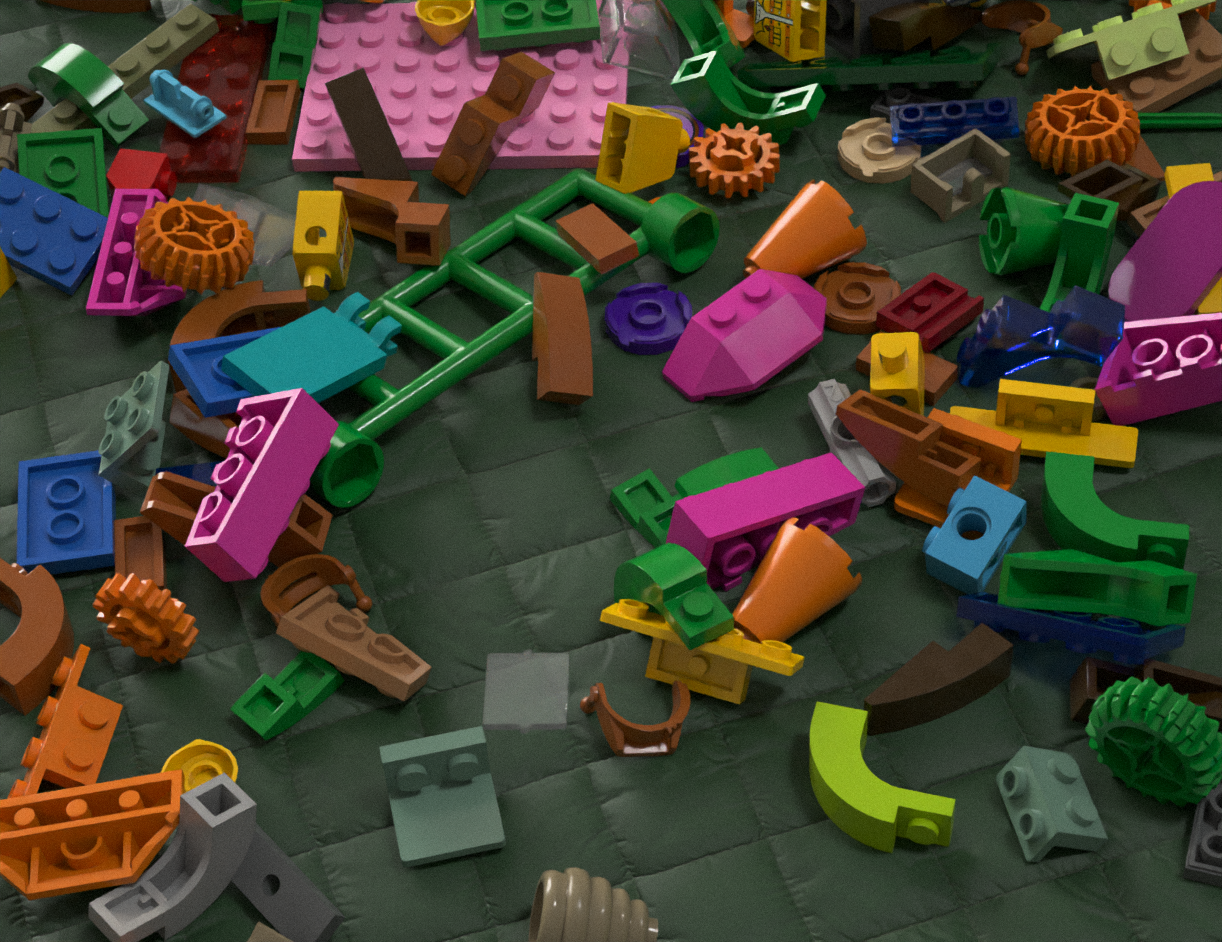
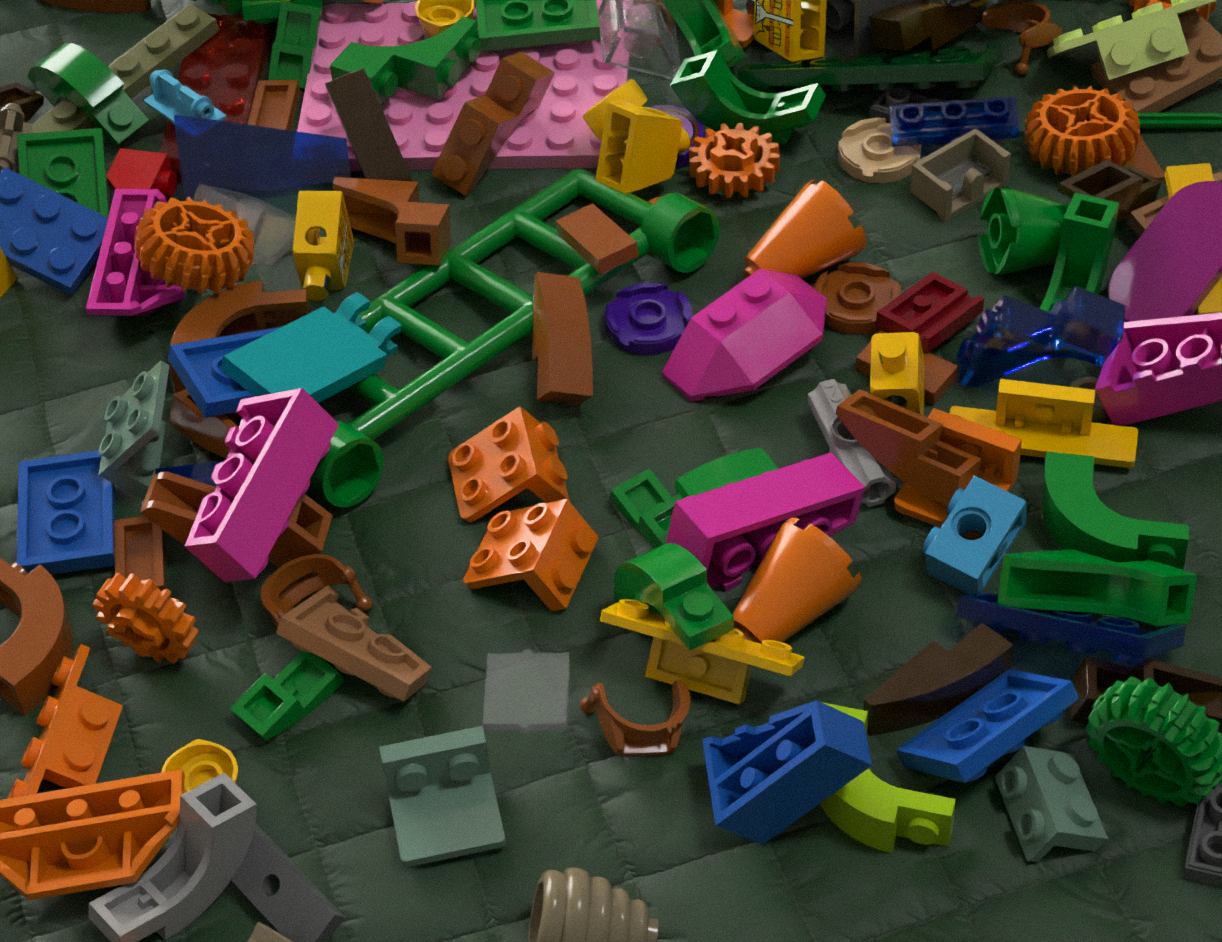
(255, 156): none -> clear blue wing
(421, 67): none -> green arch
(504, 461): none -> orange bracket
(537, 544): none -> orange bracket
(627, 93): none -> yellow hat
(782, 768): none -> blue wedge
(988, 725): none -> blue plate

